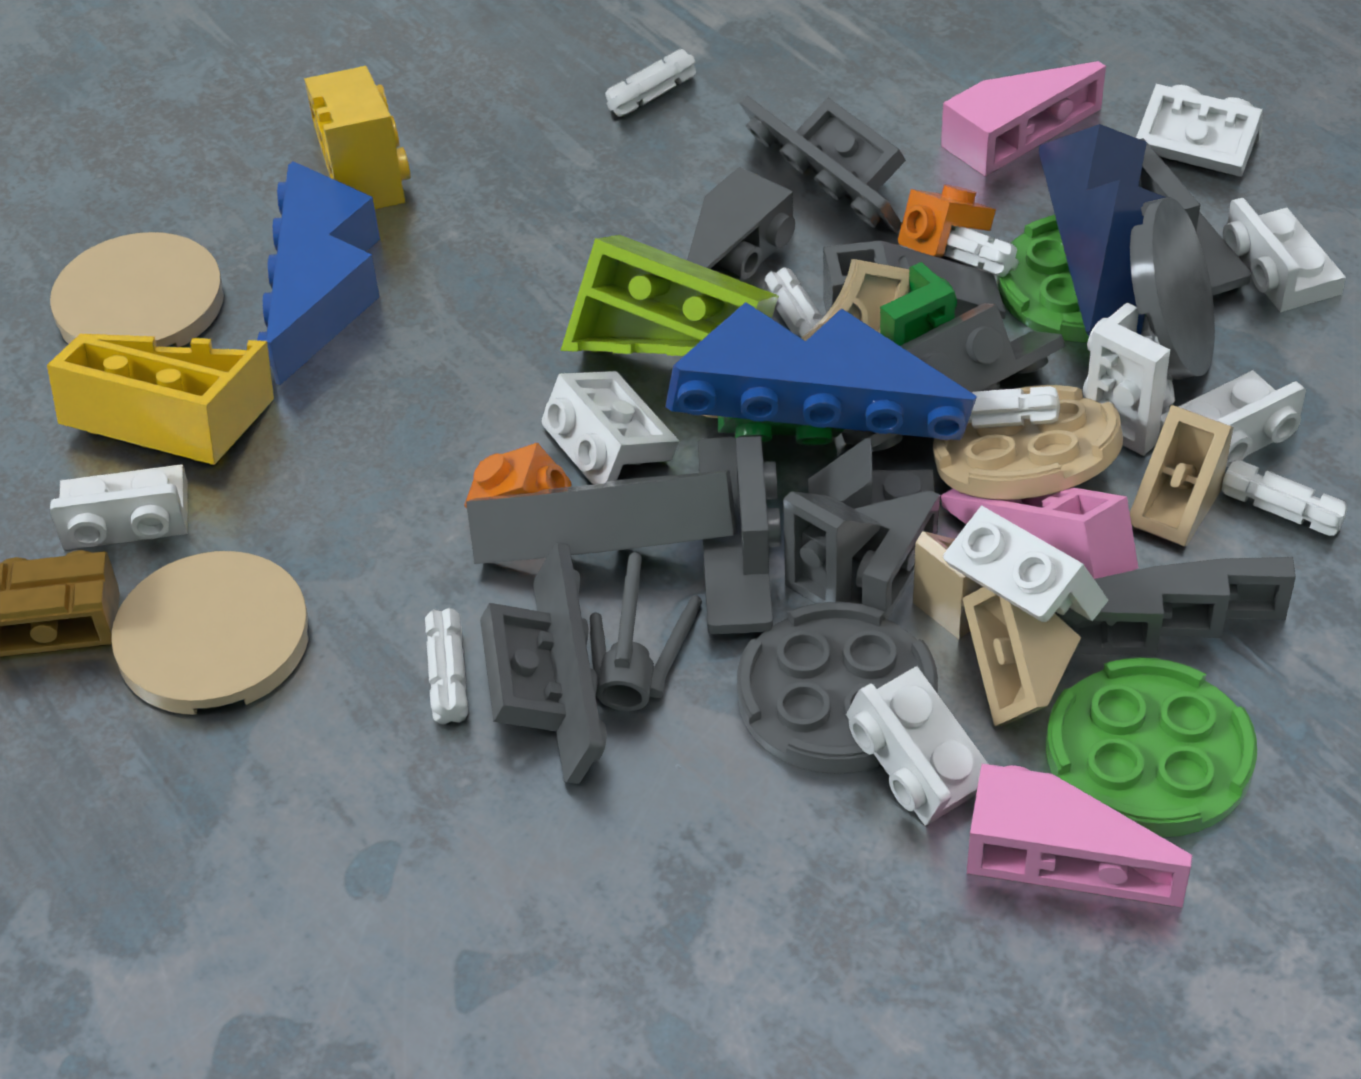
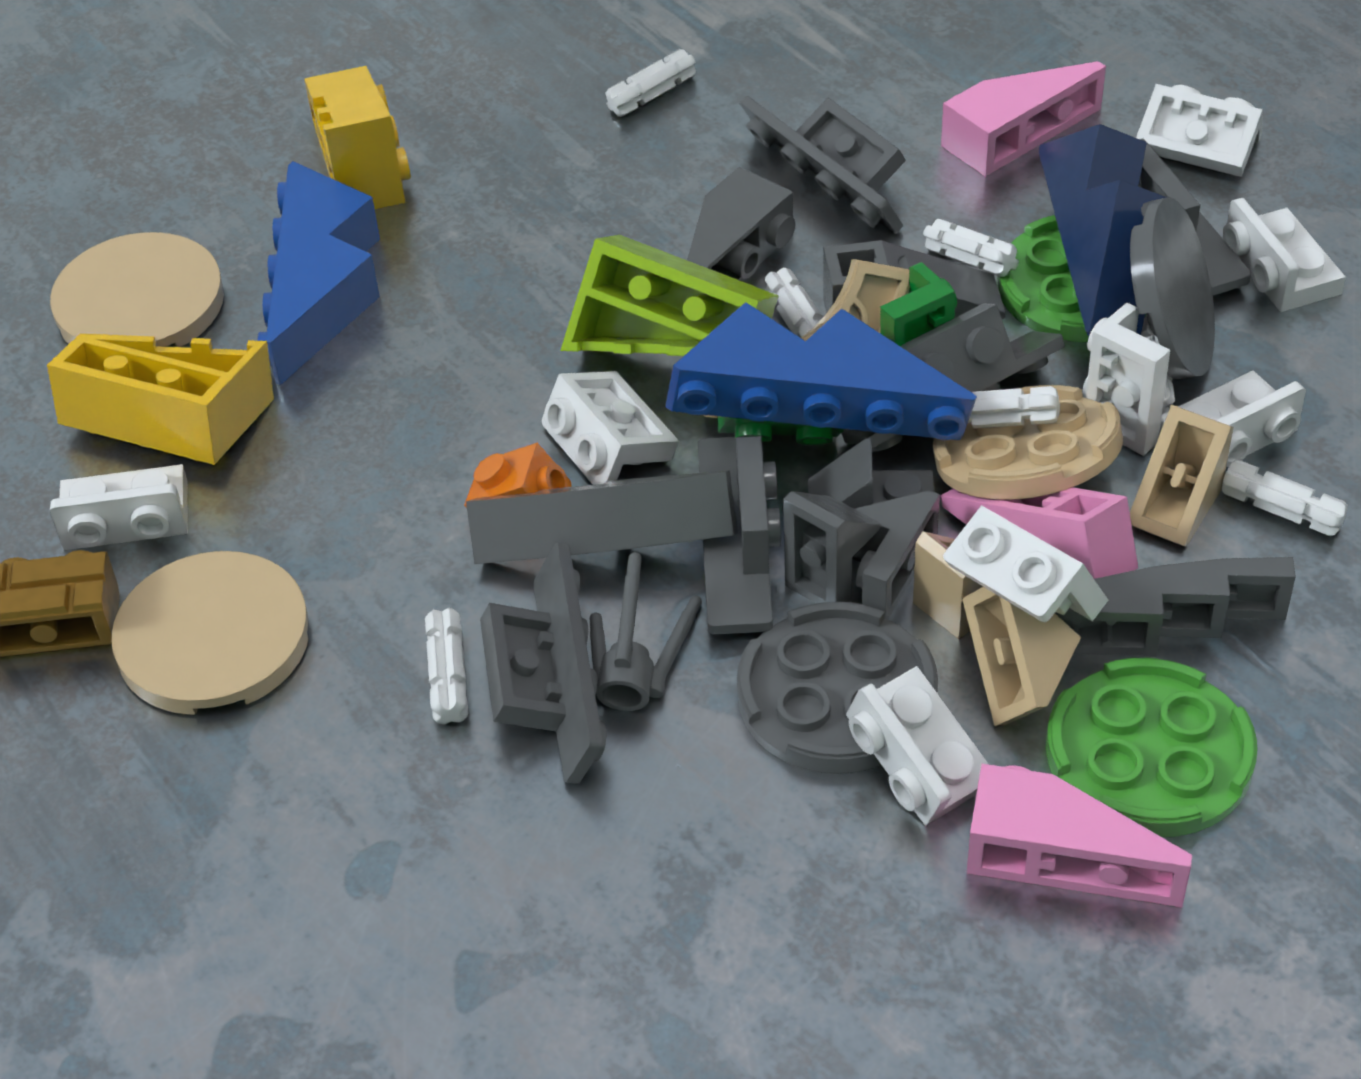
(932, 215): orange bracket -> none

